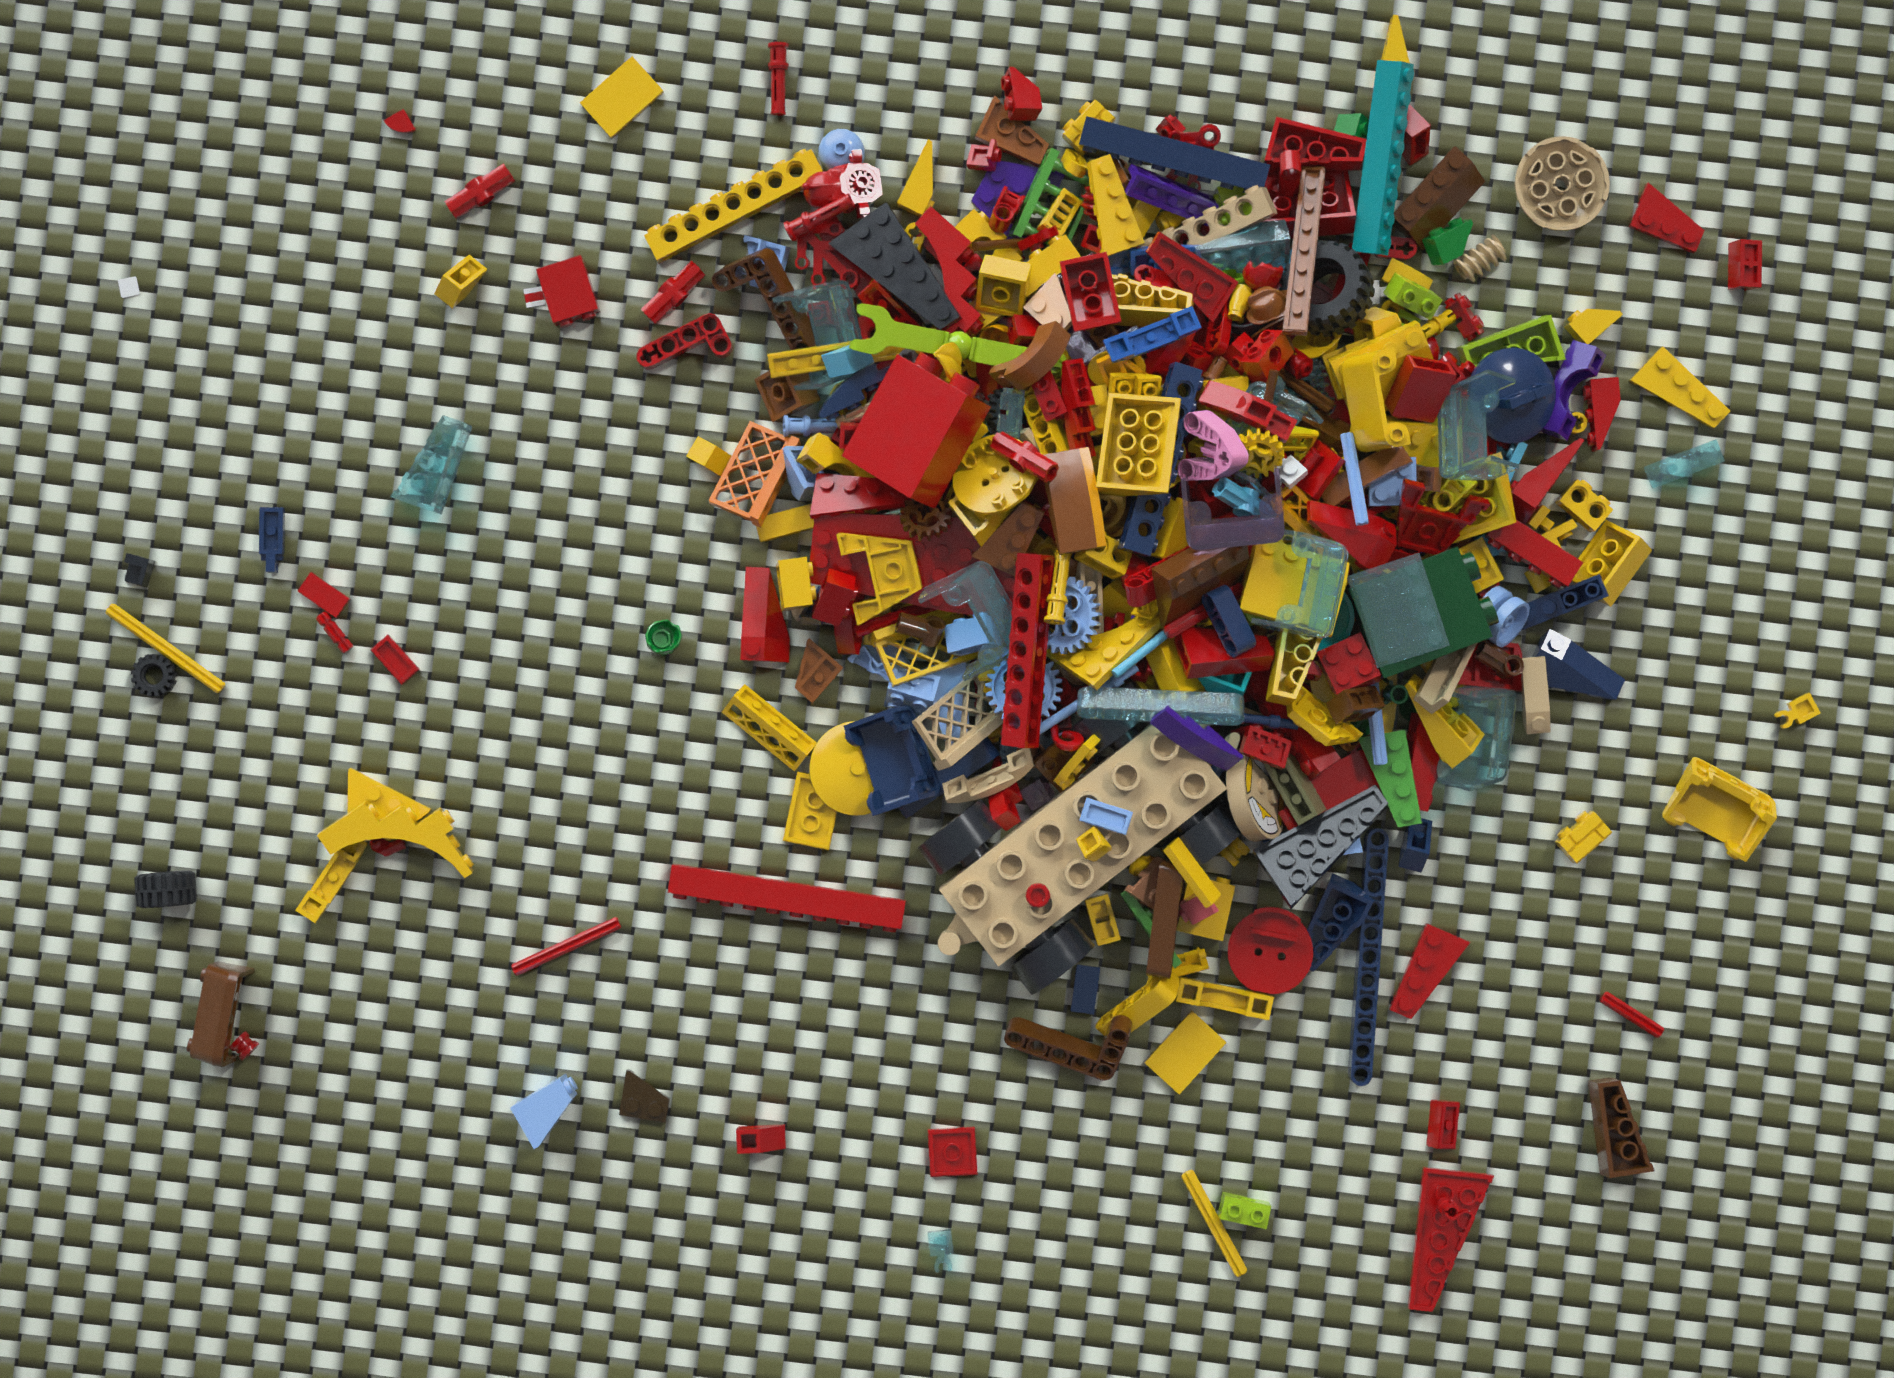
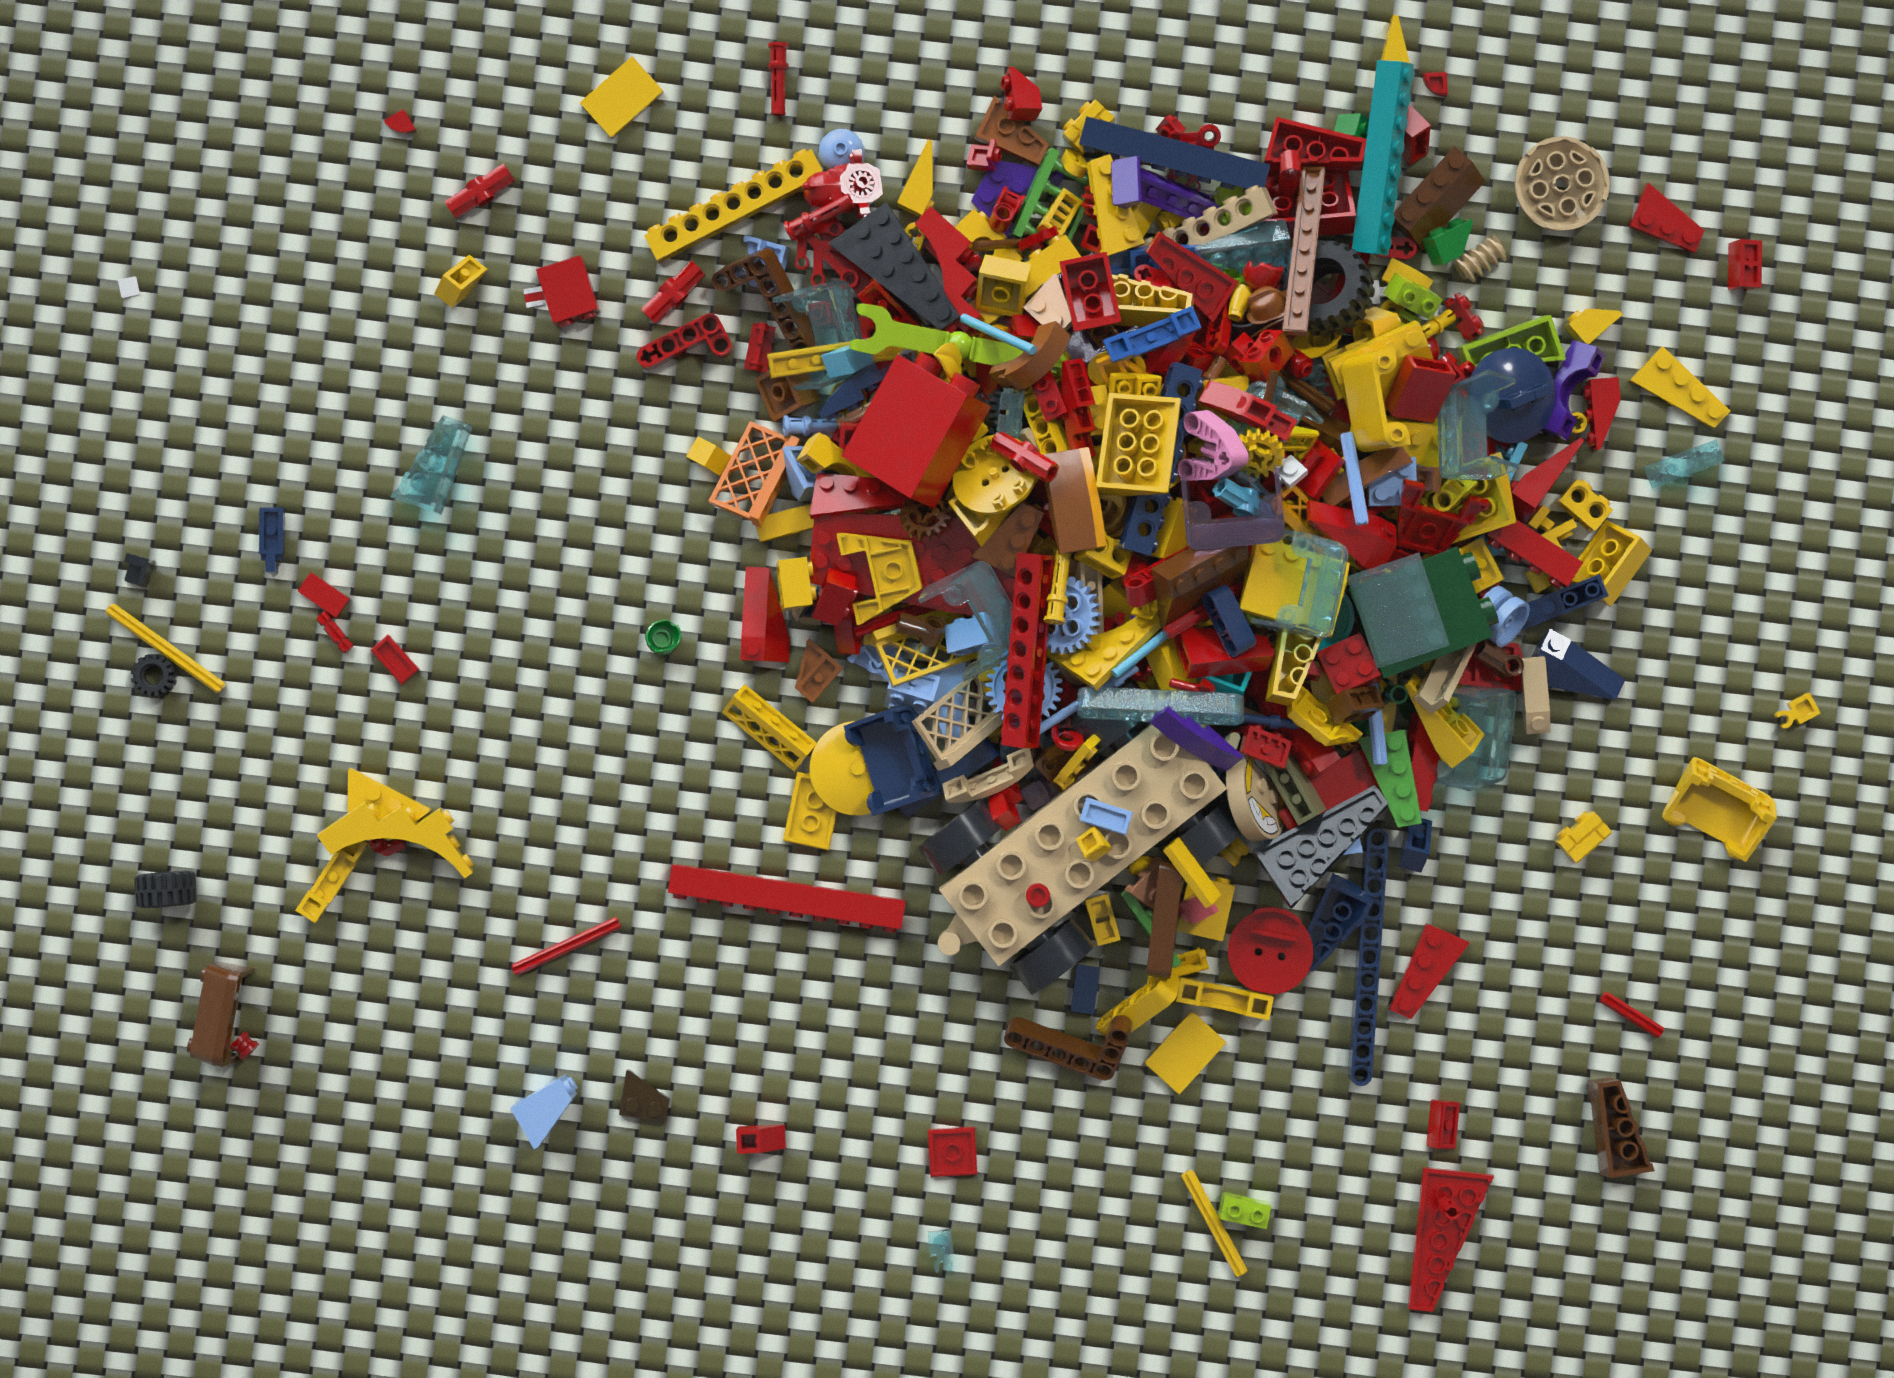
(759, 346): none -> red hinge
(998, 334): none -> medium azure bar
(1126, 182): none -> slope
(1203, 686): none -> red bar
(1436, 83): none -> red tile

